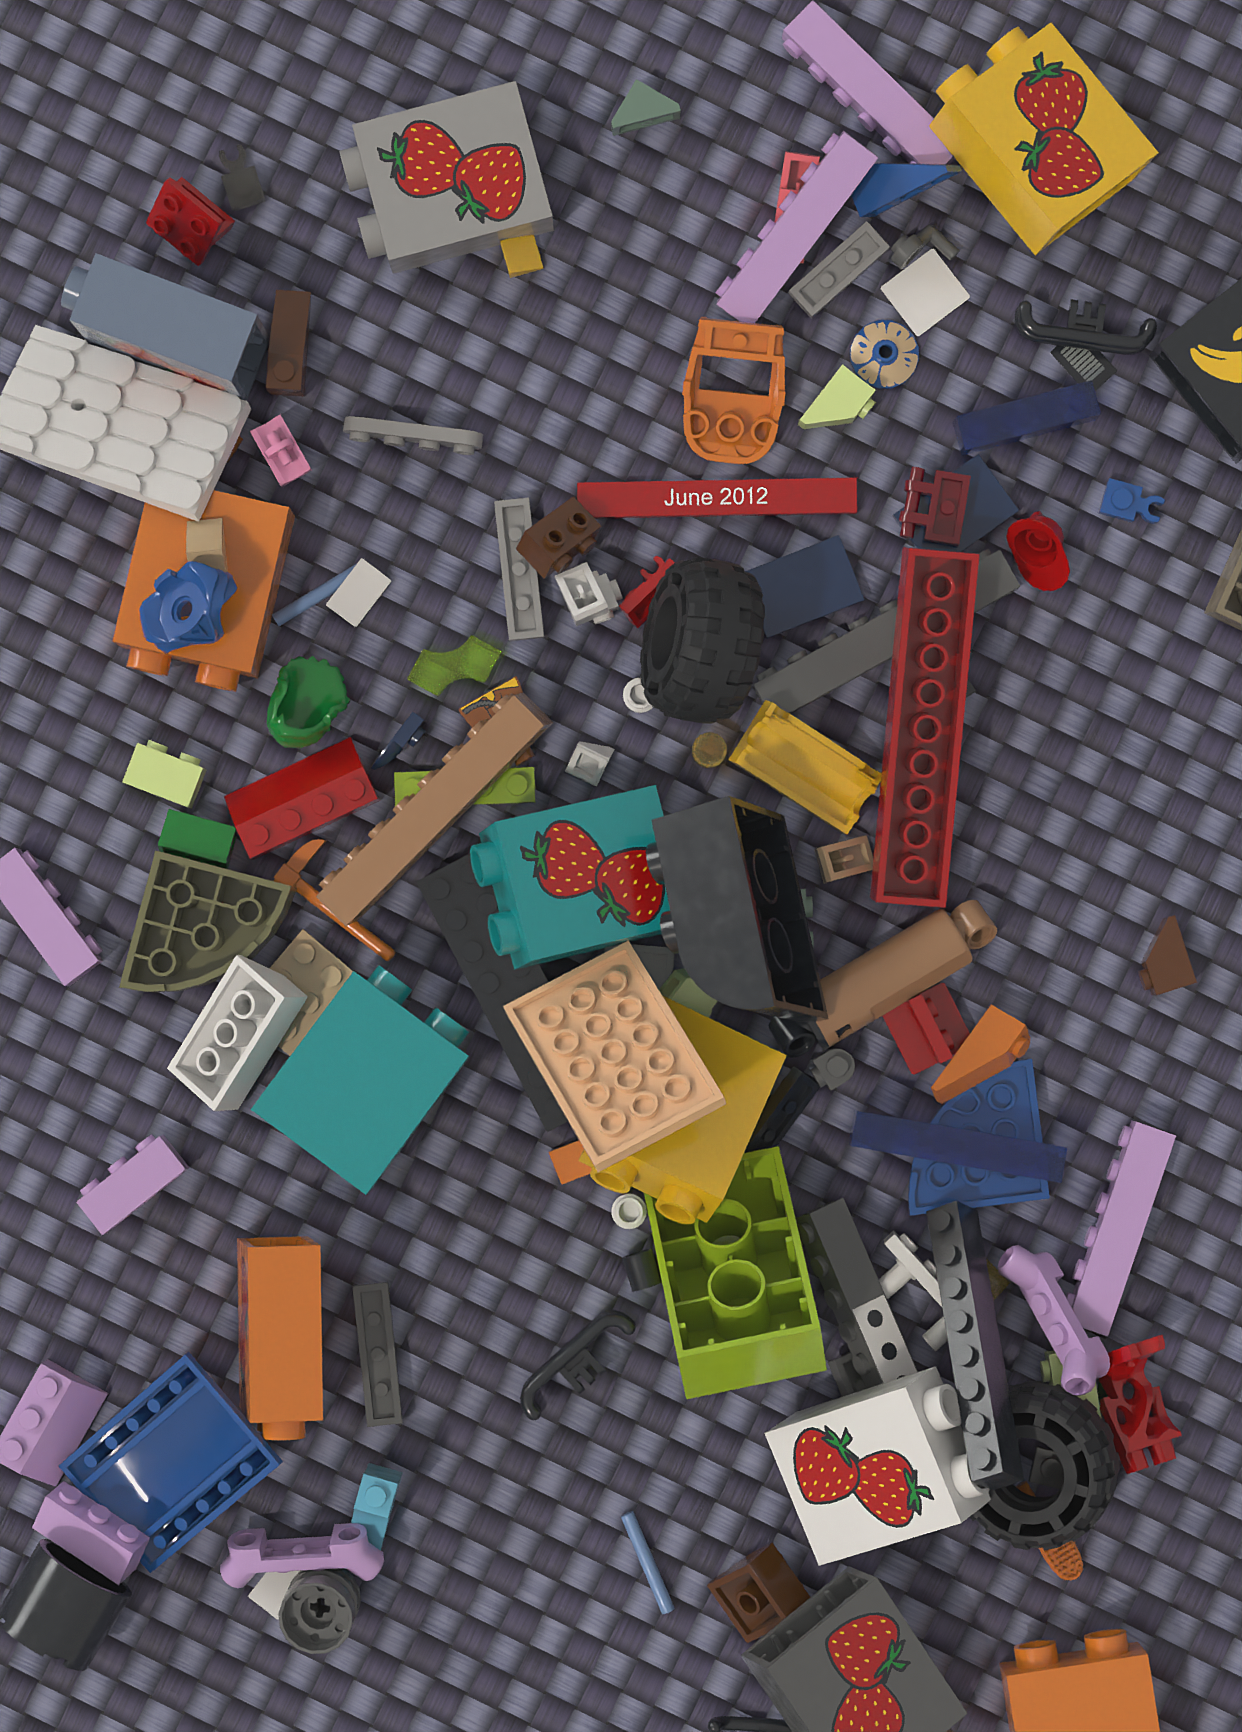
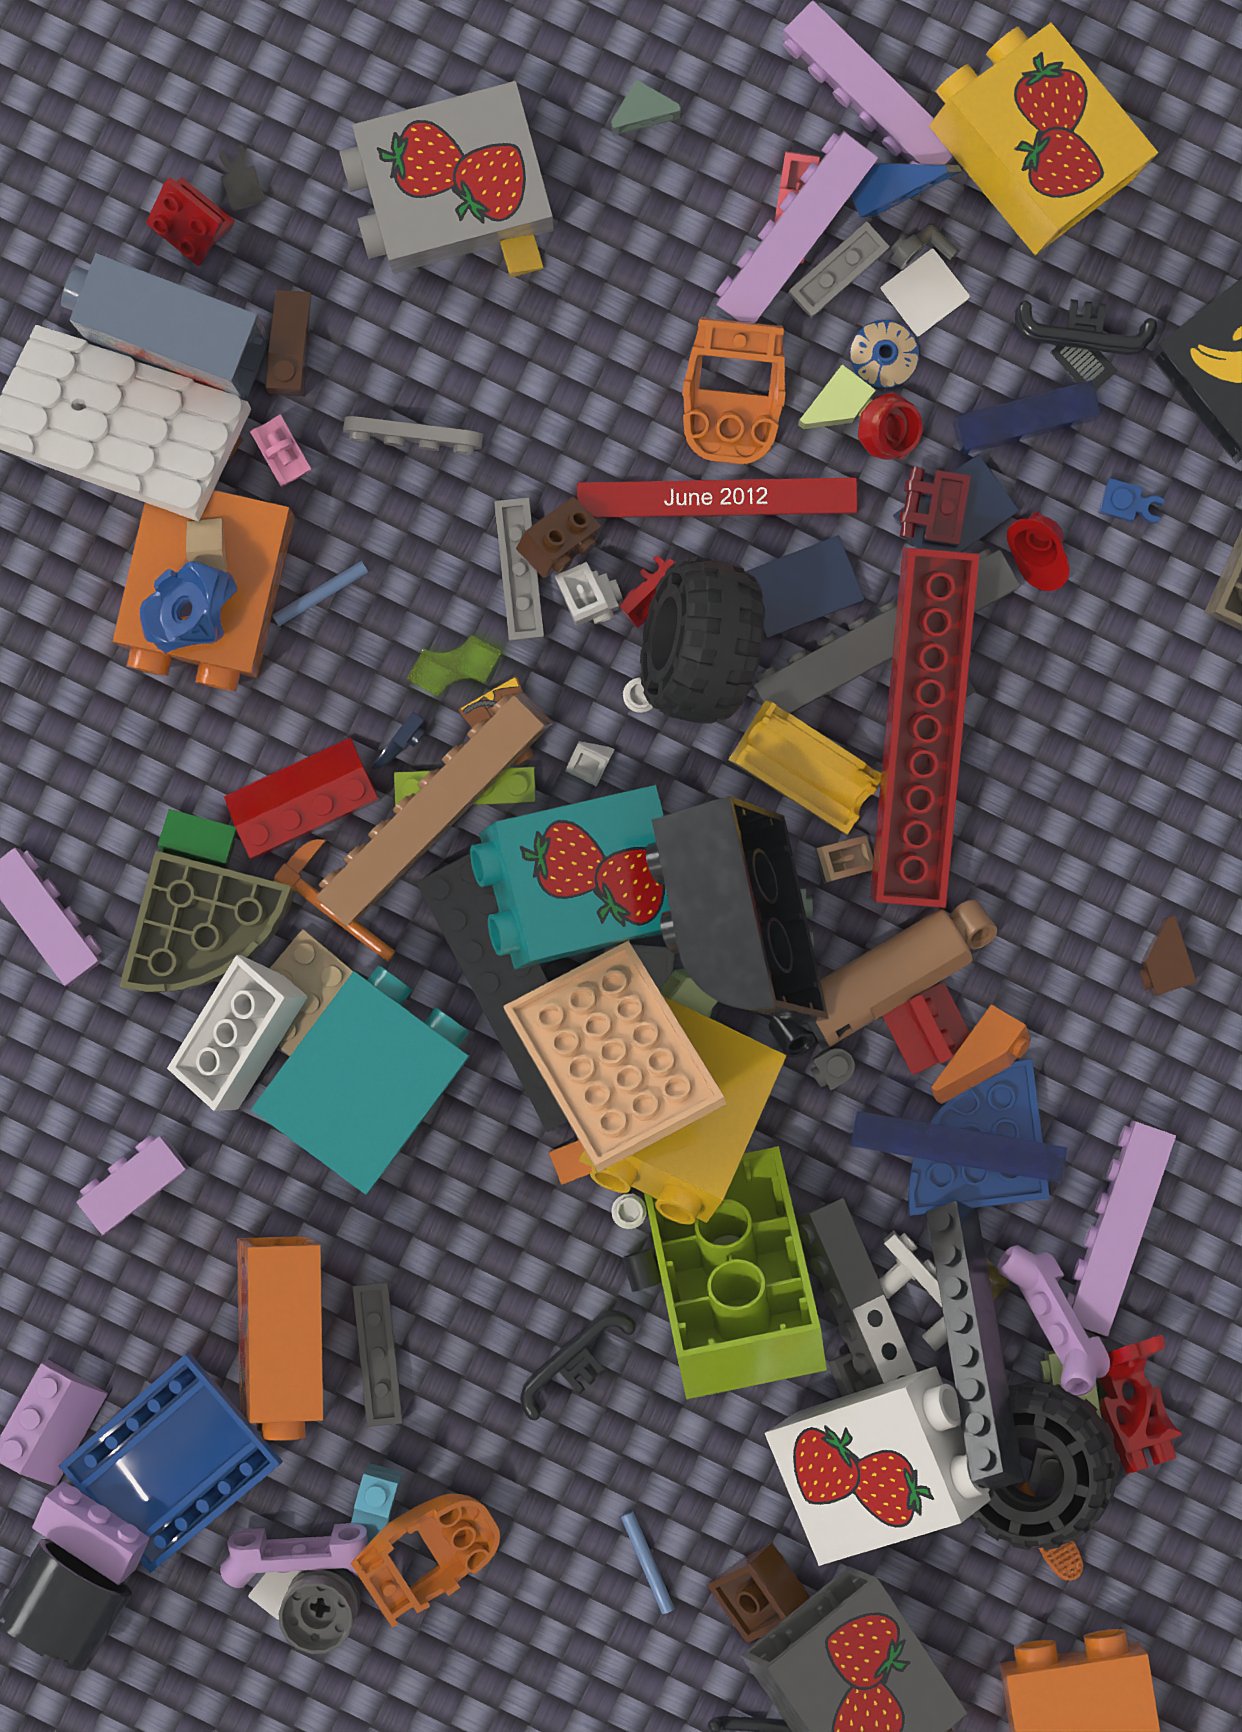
(165, 775): yellowish green brick -> none
(305, 702): green piece -> none
(358, 592): white sticker -> none
(456, 1533): none -> orange slope
(708, 755): clear yellow wheel -> none
(782, 1110): black plate -> none
(890, 427): none -> red hat

